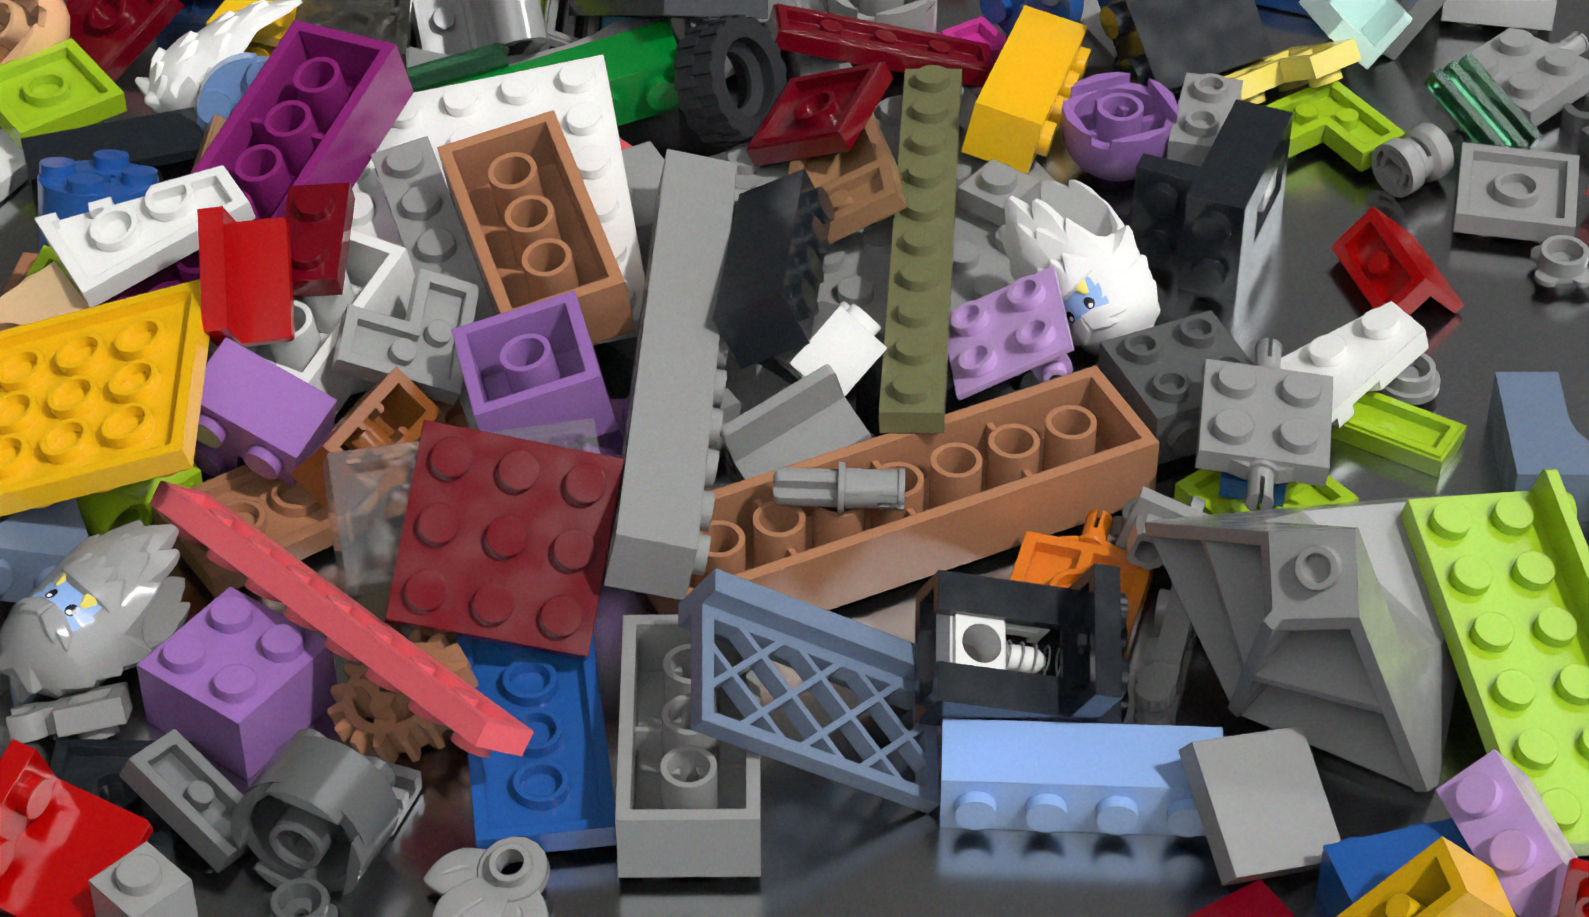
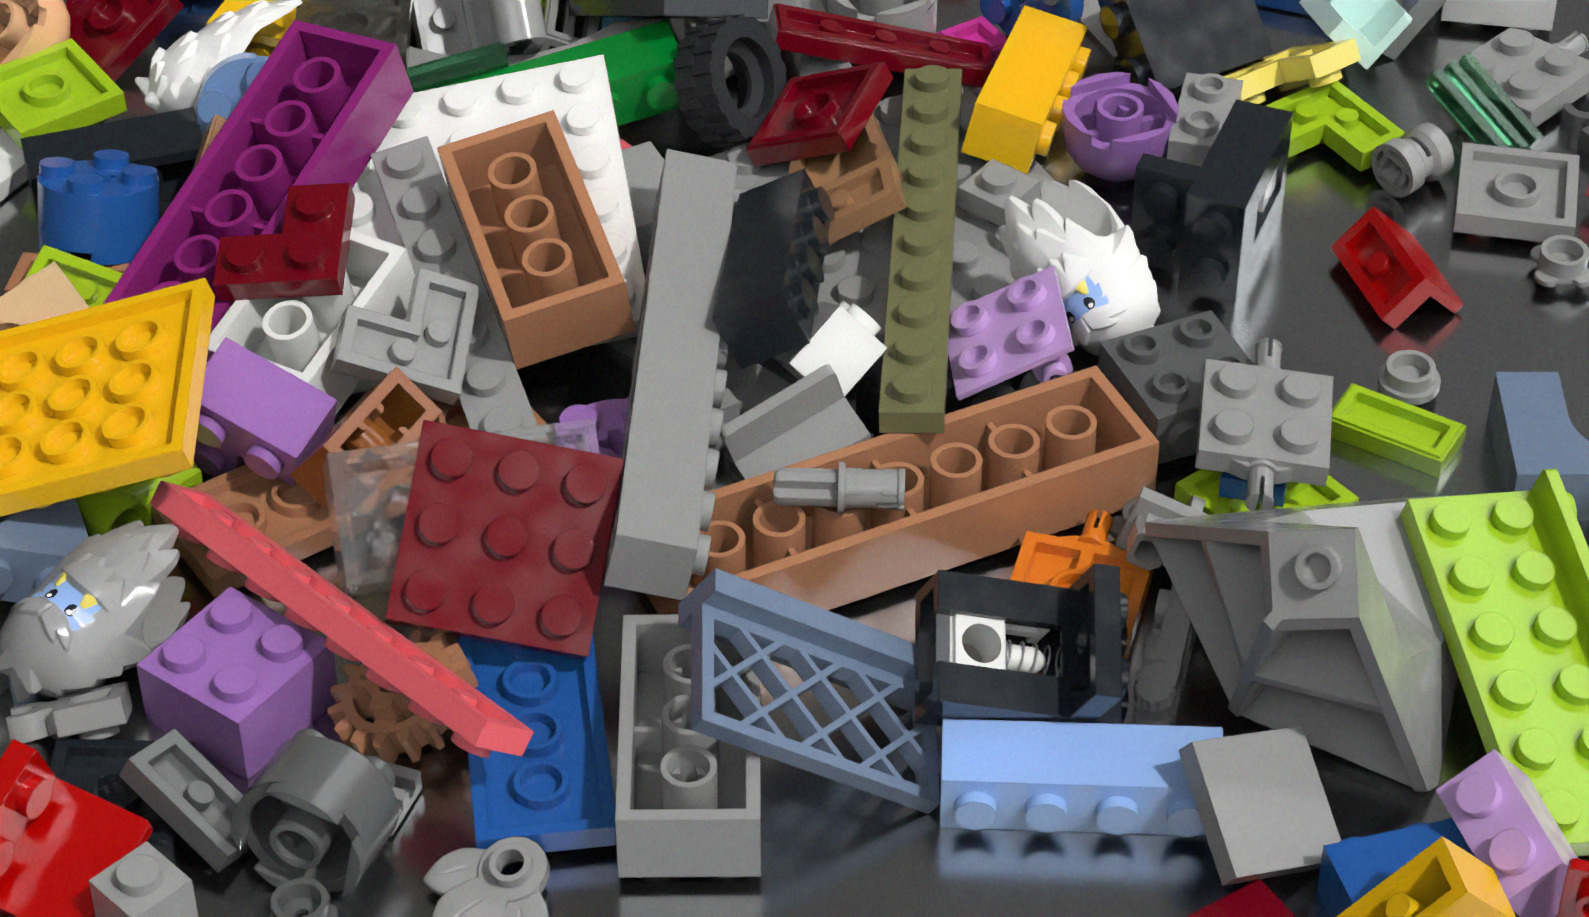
(135, 239): white wing -> none
(245, 279): red panel -> none
(533, 368): medium lavender brick -> none
(1361, 355): white wing -> none

